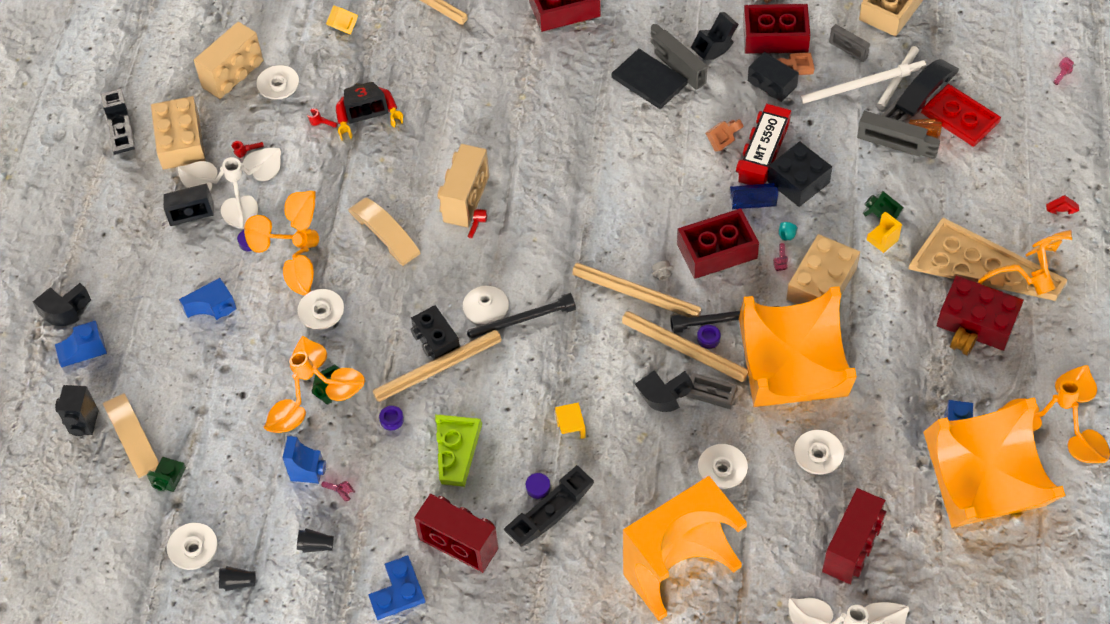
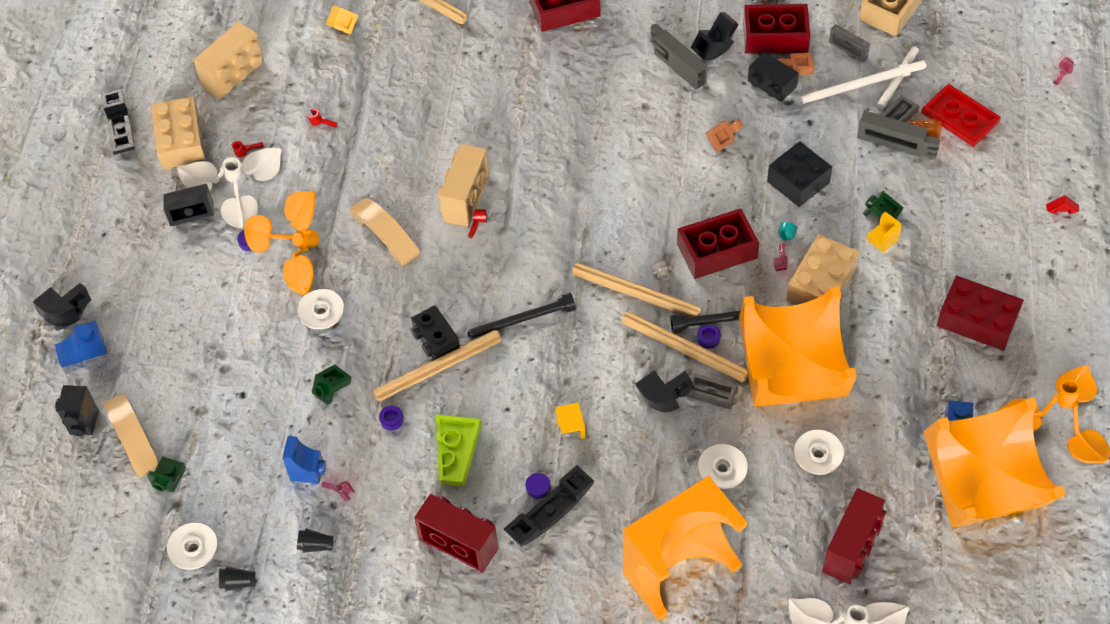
(210, 299): blue arch -> none
(277, 82): white dish -> none
(304, 363): light orange plant -> none
(363, 103): black torso -> none
(402, 594): blue plate -> none
(483, 313): white dish -> none
(649, 78): black tile -> none
(753, 196): clear blue panel -> none
(764, 144): brick -> none
(924, 85): black slope -> none
(962, 253): tan wing -> none
(963, 341): pearl gold wheel -> none
(1041, 278): light orange plant -> none

